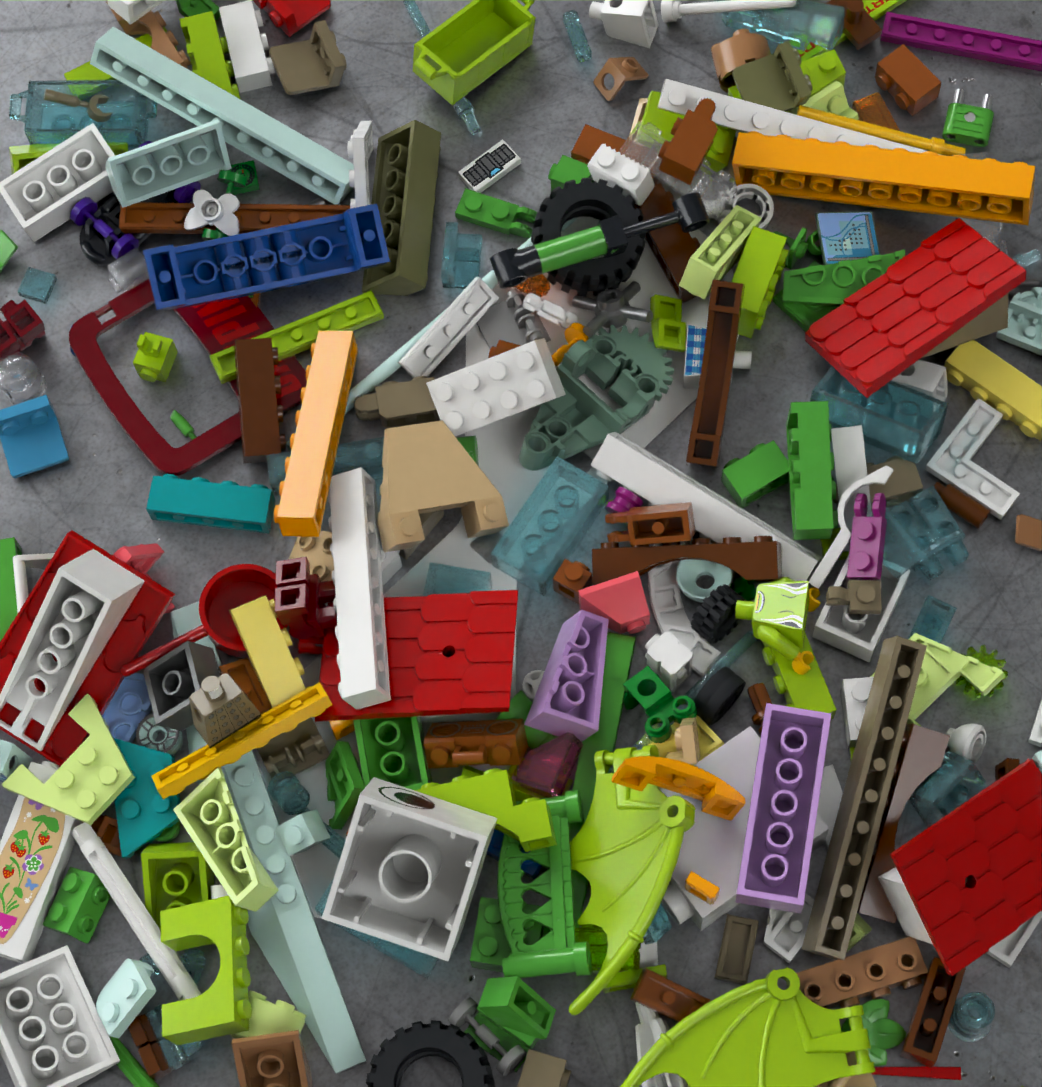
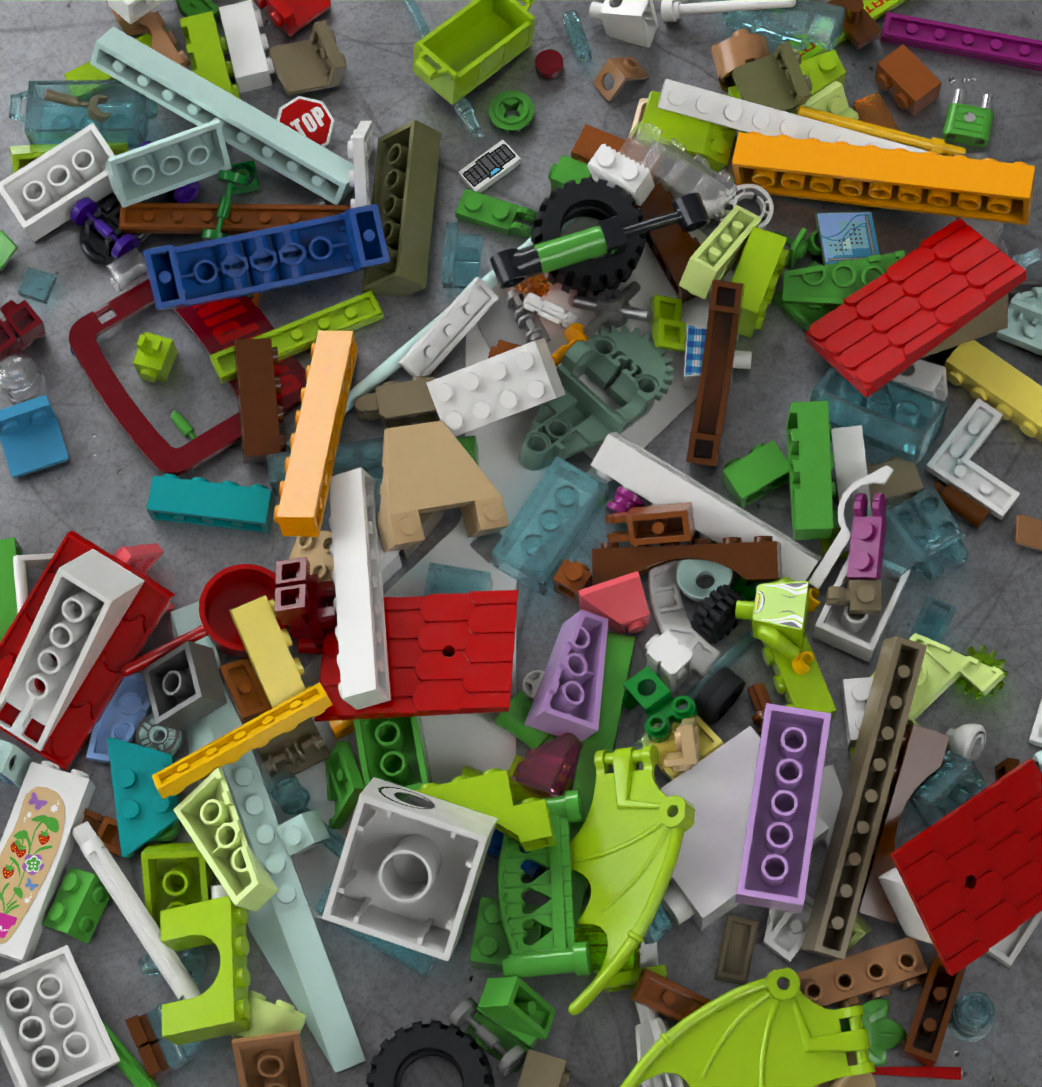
(87, 778): yellowish green wing -> none
(125, 996): light aqua slope -> none
(213, 212): white animal -> none
(220, 709): dark tan torso -> none
(308, 118): none -> piece
(475, 743): dark orange piece -> none
(510, 100): none -> bright green gear
(549, 64): none -> dark red tile
(683, 778): light orange slope -> none
(690, 142): dark orange hinge -> none
(701, 888): light orange tile -> none

